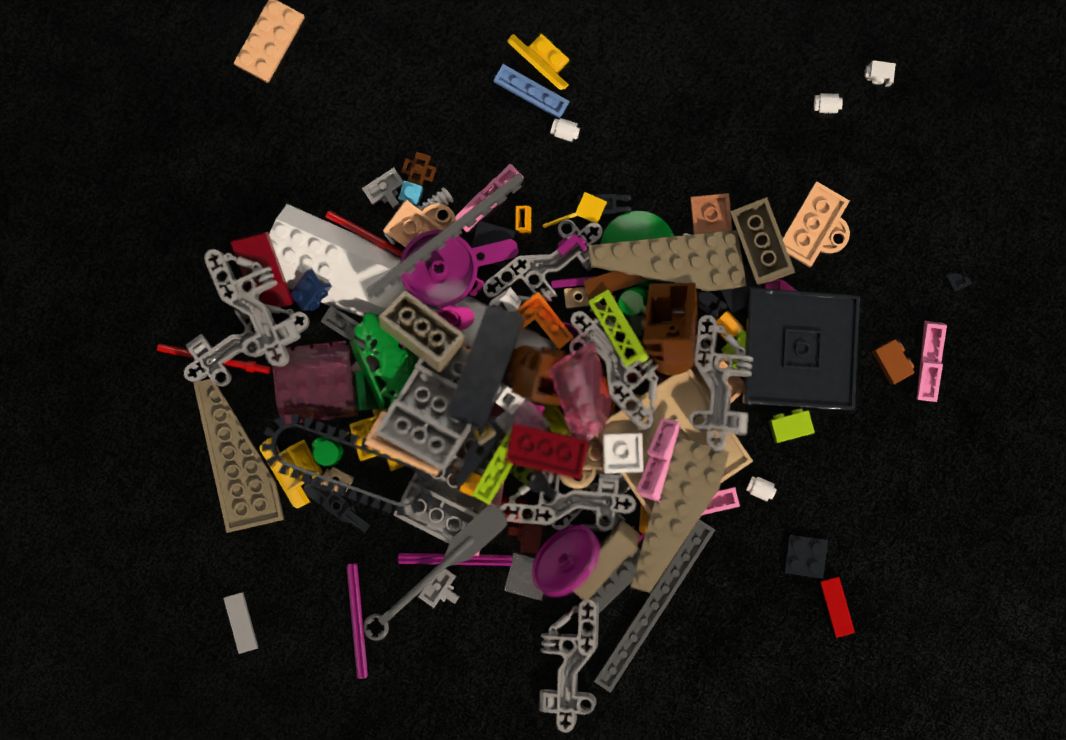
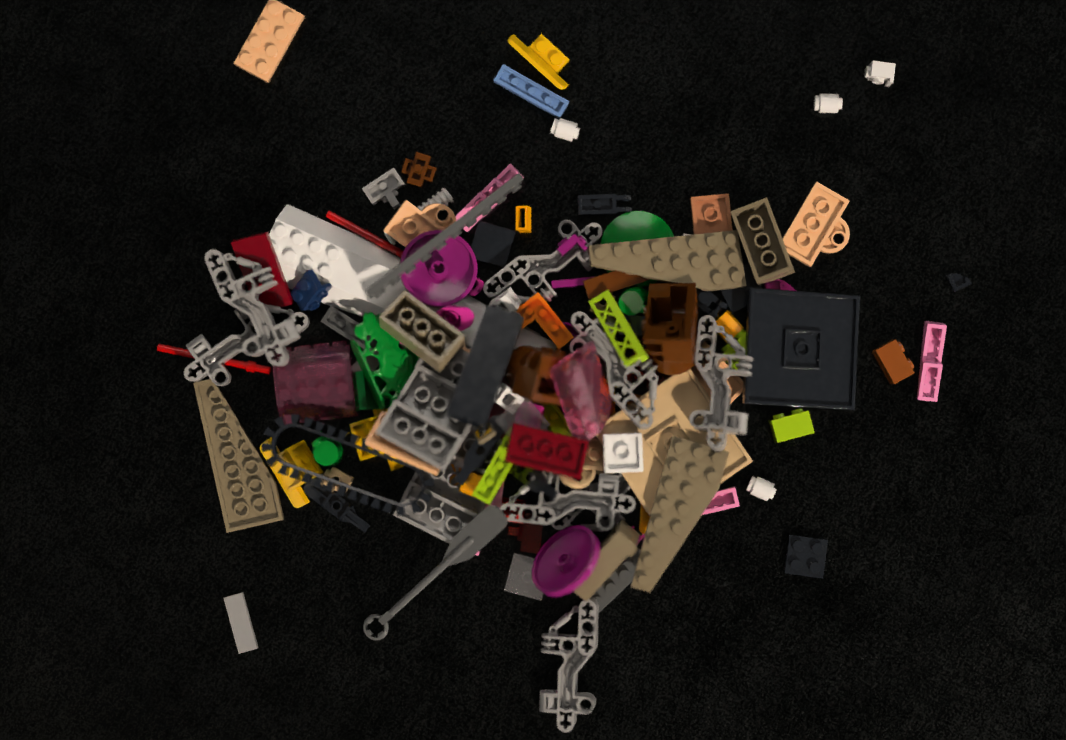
(357, 621): magenta axle -> none
(411, 192): medium azure brick -> none
(423, 558): magenta axle -> none
(440, 589): light grey hinge -> none
(496, 252): magenta piece -> none
(570, 300): tan brick -> none
(589, 209): yellow piece -> none
(654, 606): dark grey plate -> none
(660, 455): bright pink slope -> none
(837, 607): red tile -> none

